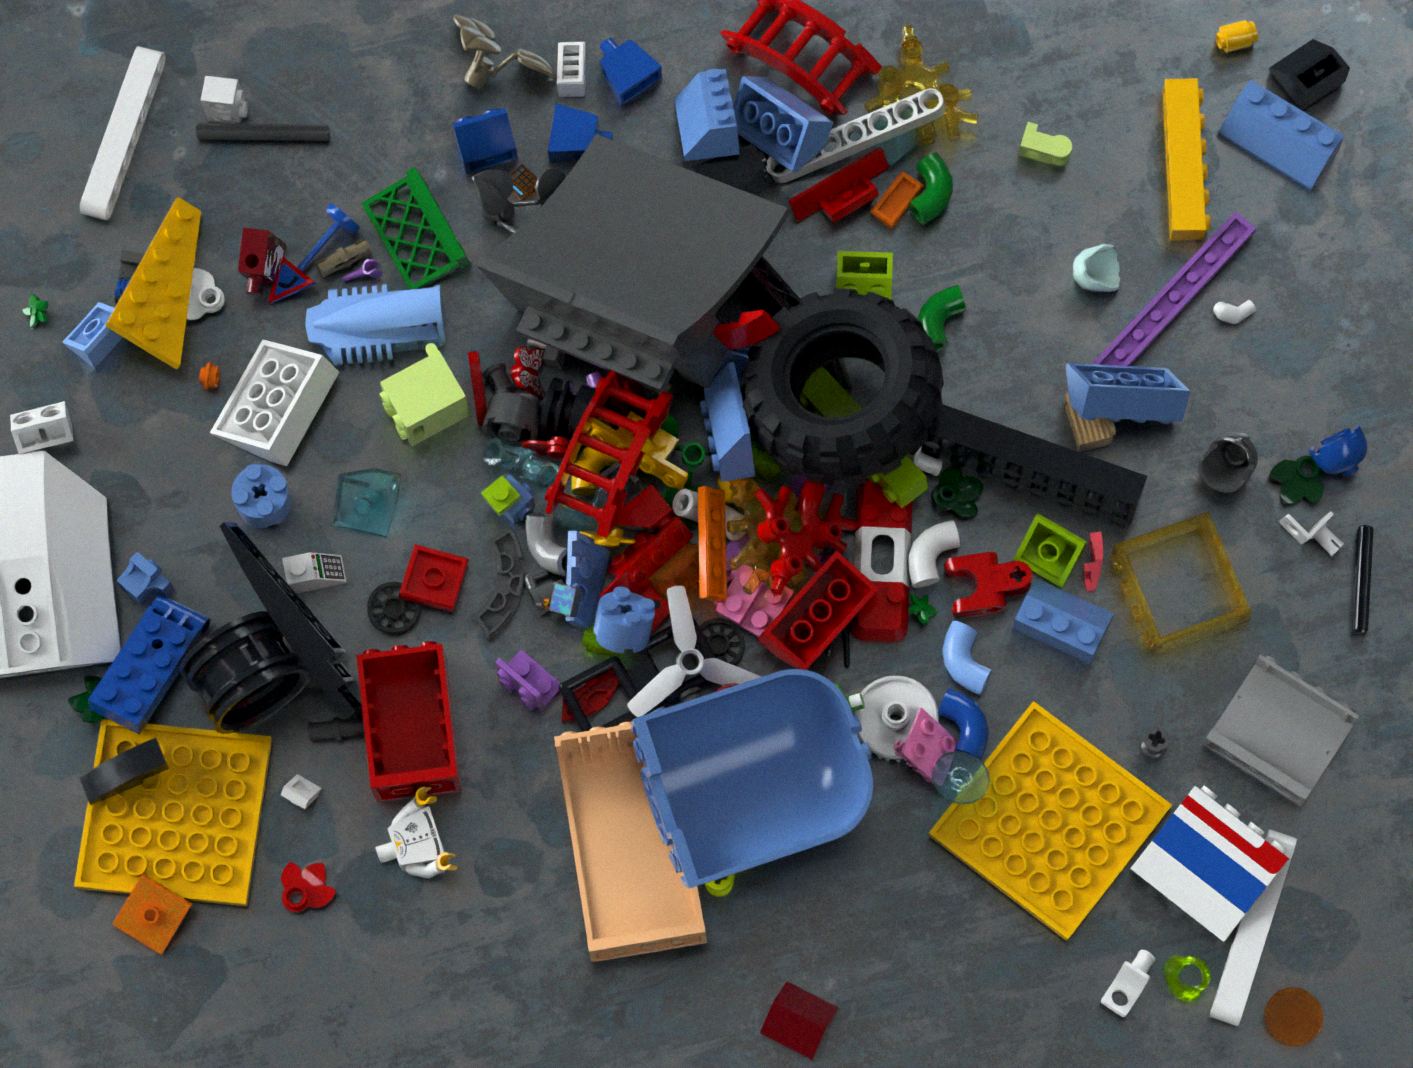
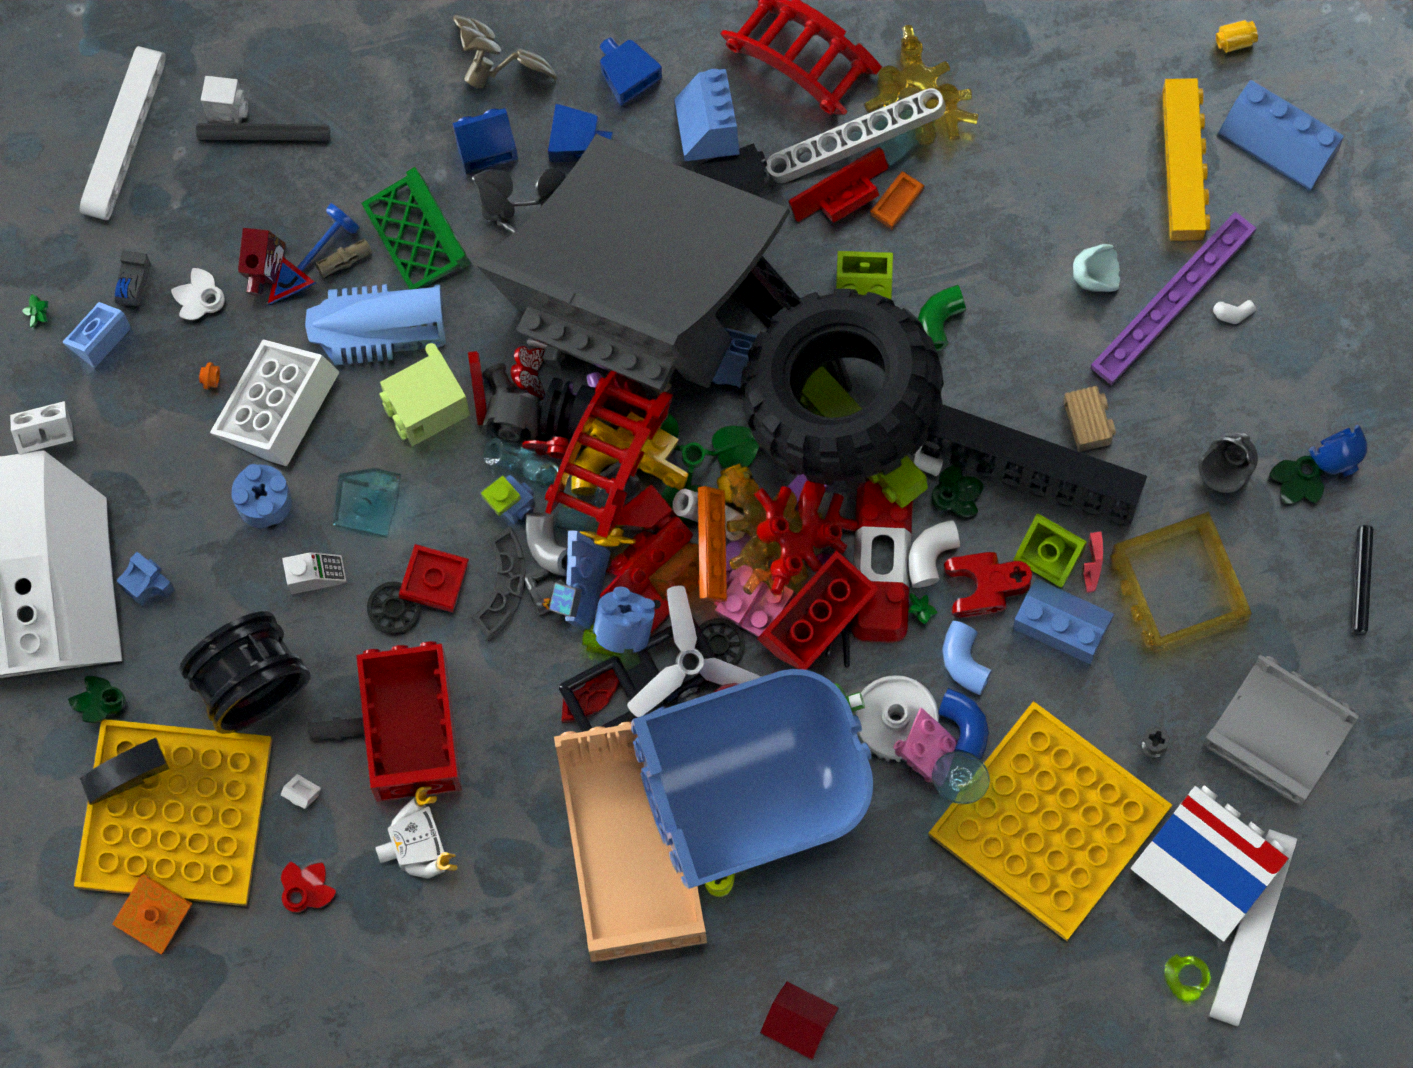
(142, 673): blue hinge -> none
(158, 295): yellow wing -> none
(296, 622): black slope -> none
(367, 269): medium lavender hand -> none
(523, 182): clear orange tile -> none
(528, 680): medium lavender bracket -> none
(571, 84): white slope -> none
(727, 426): medium blue slope -> none
(749, 329): red slope -> none
(763, 462): clear neon green brick -> none
(779, 122): medium blue slope -> none
(938, 188): green cylinder -> none
(1044, 147): yellowish green leg -> none
(1126, 393): medium blue slope -> none
(1130, 981): white bracket -> none
(1293, 1017): clear orange tile -> none
(1310, 72): black slope -> none
(1318, 532): white bracket -> none

